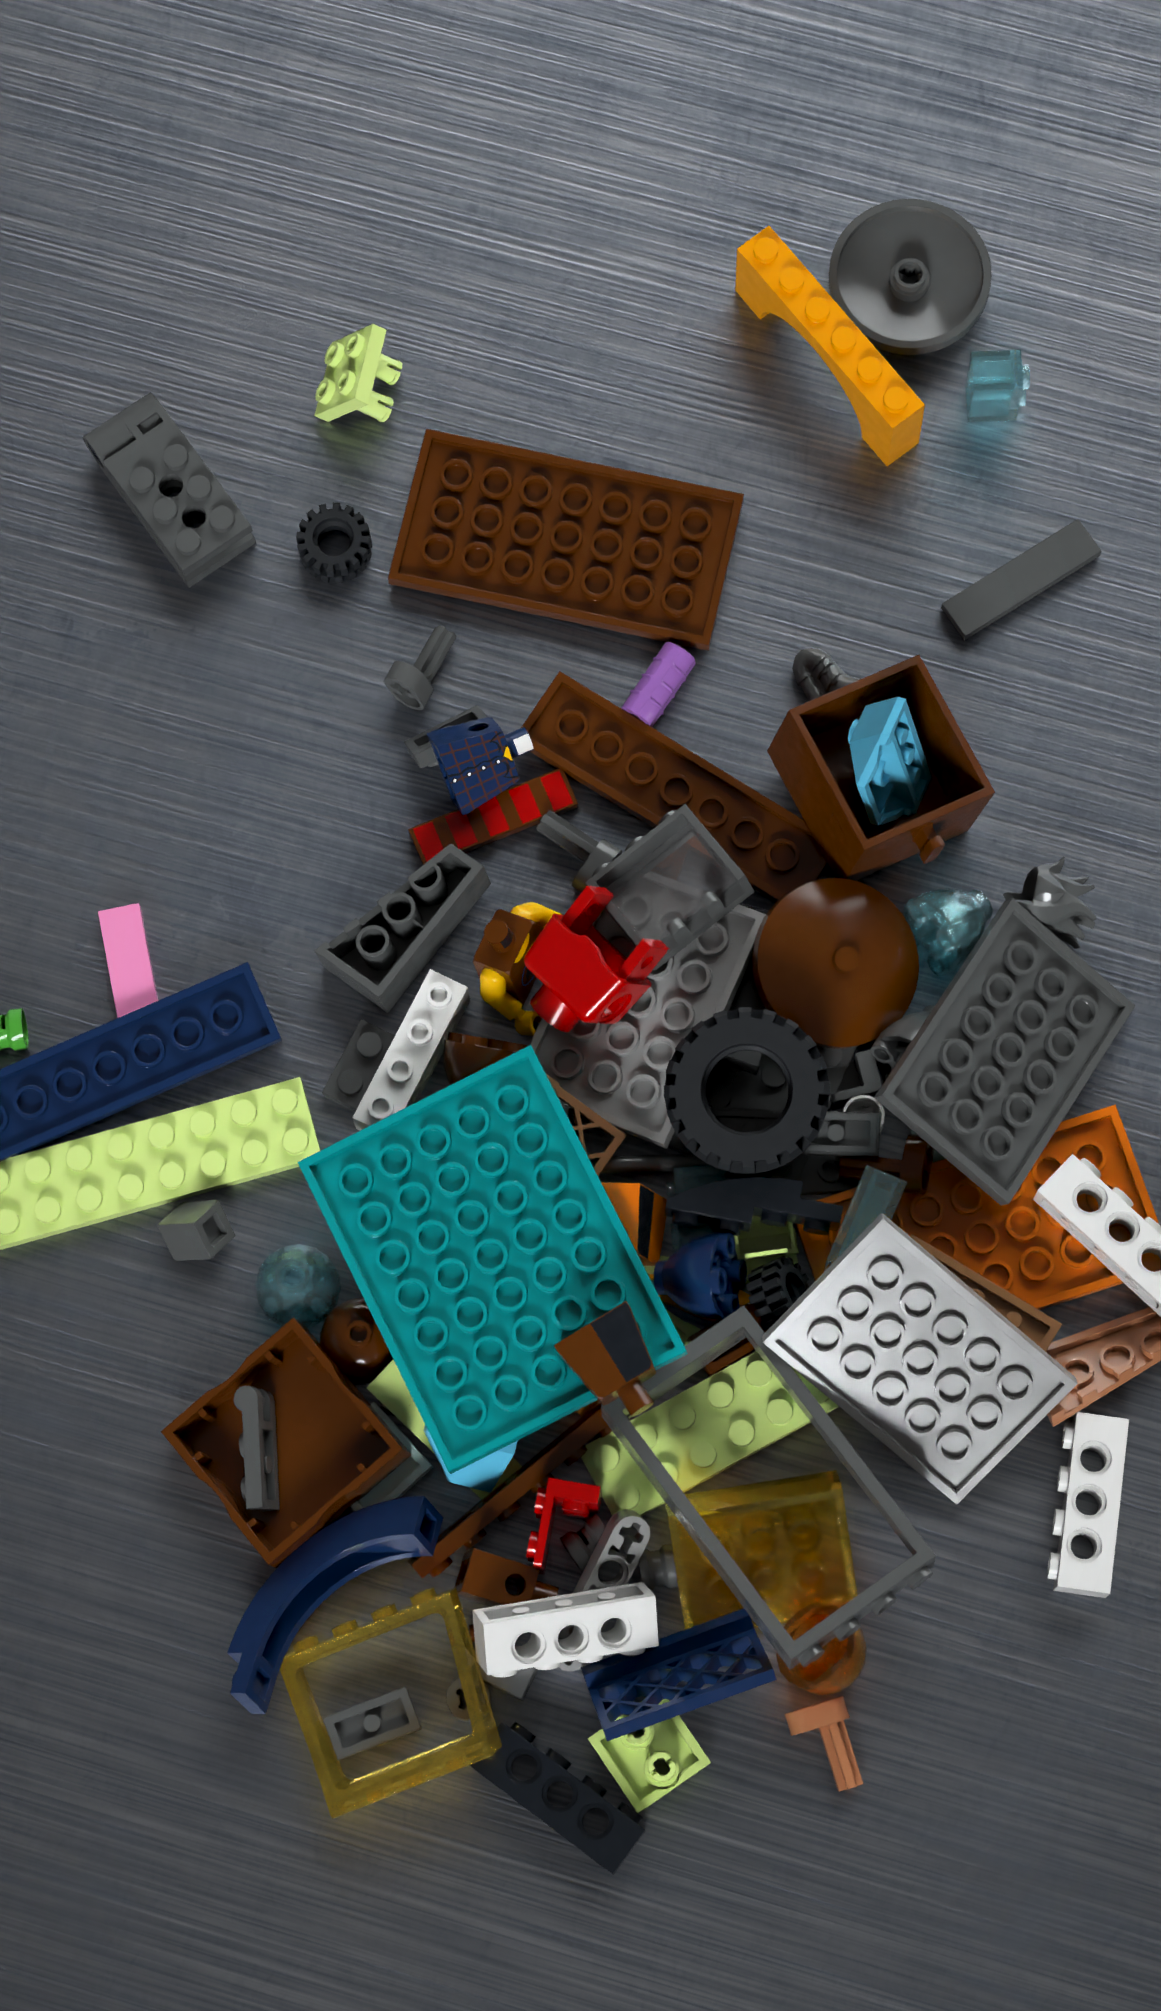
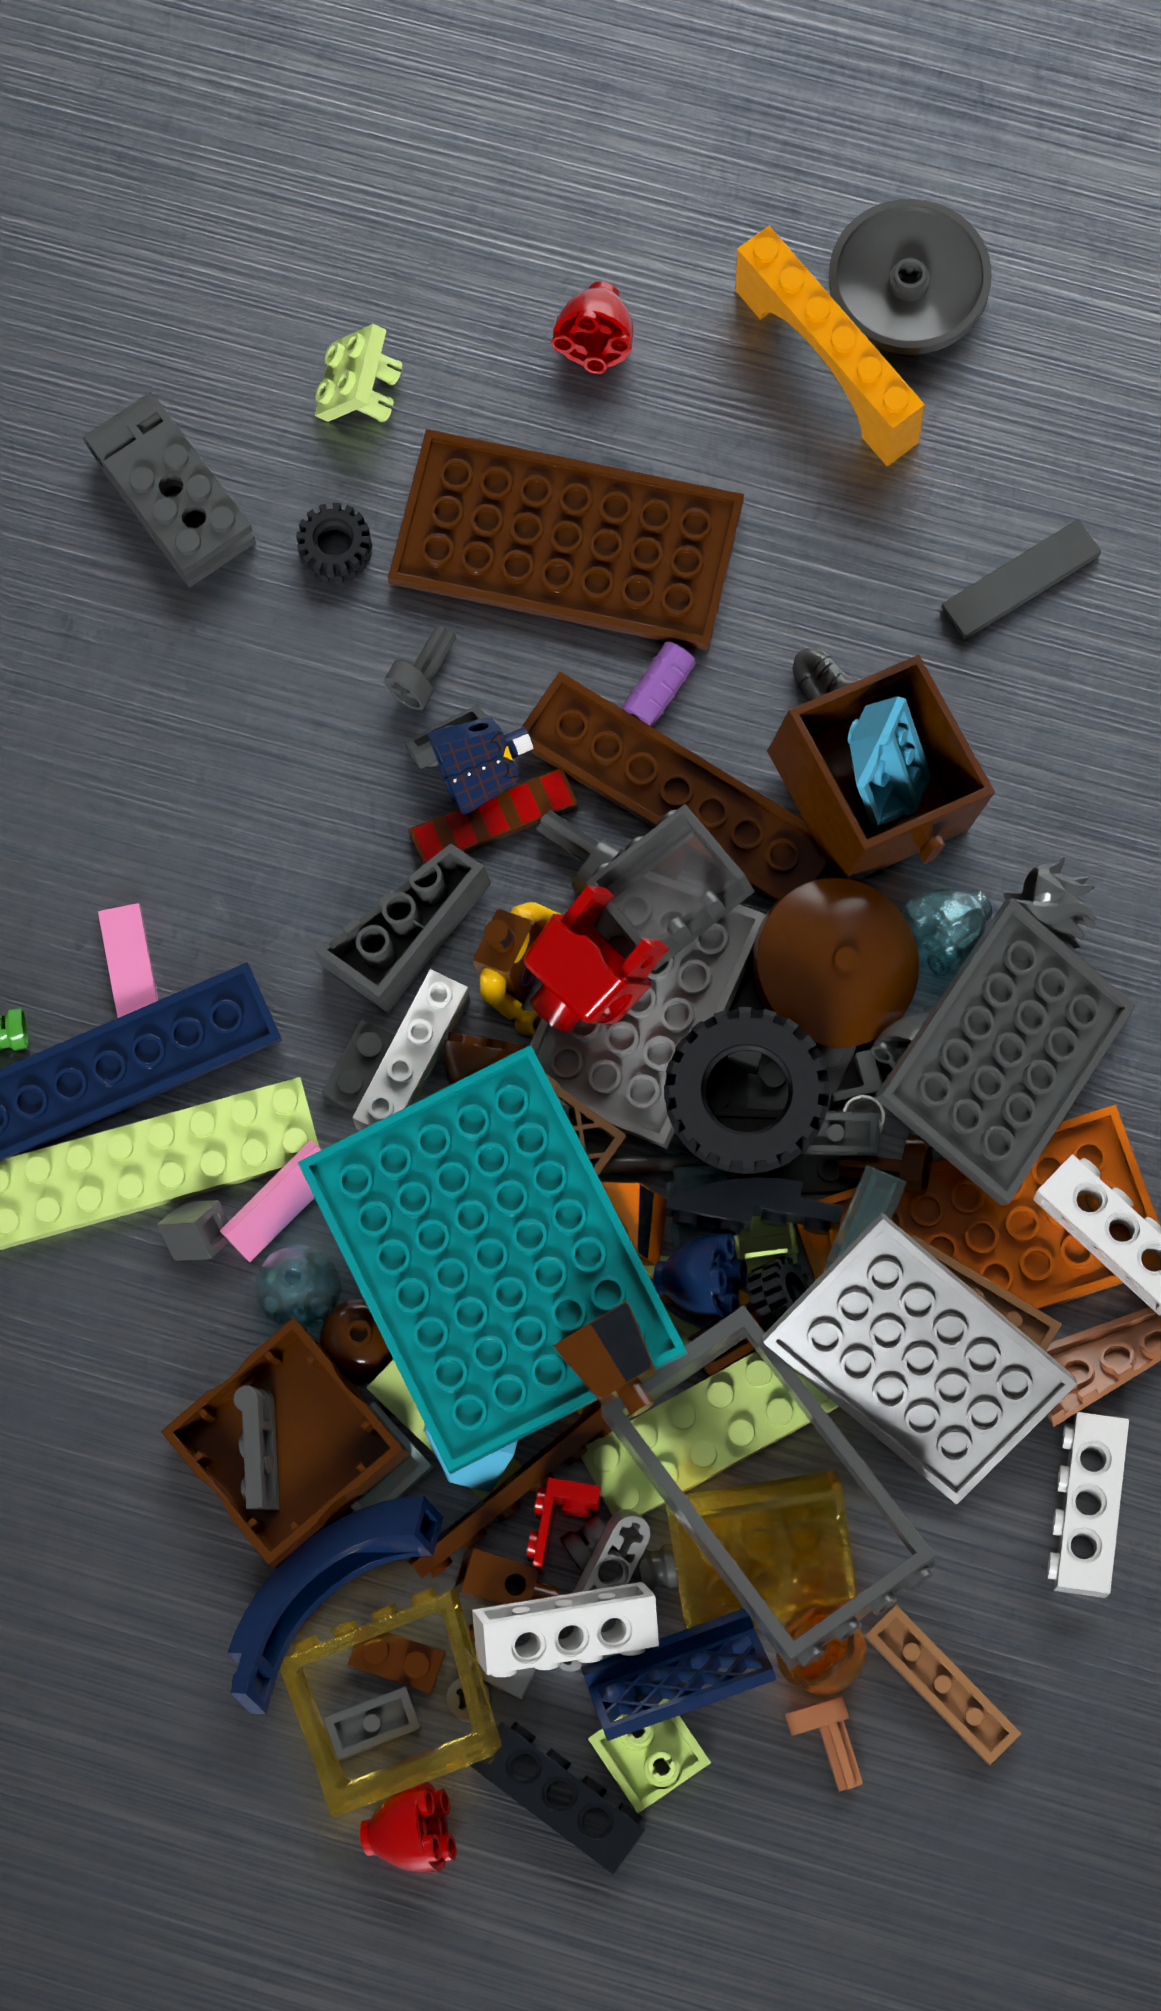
(271, 1208): none -> bright pink tile
(399, 1661): none -> reddish brown plate
(411, 1830): none -> red piece
(594, 328): none -> red piece
(942, 1685): none -> medium nougat plate
(996, 385): clear light blue brick -> none

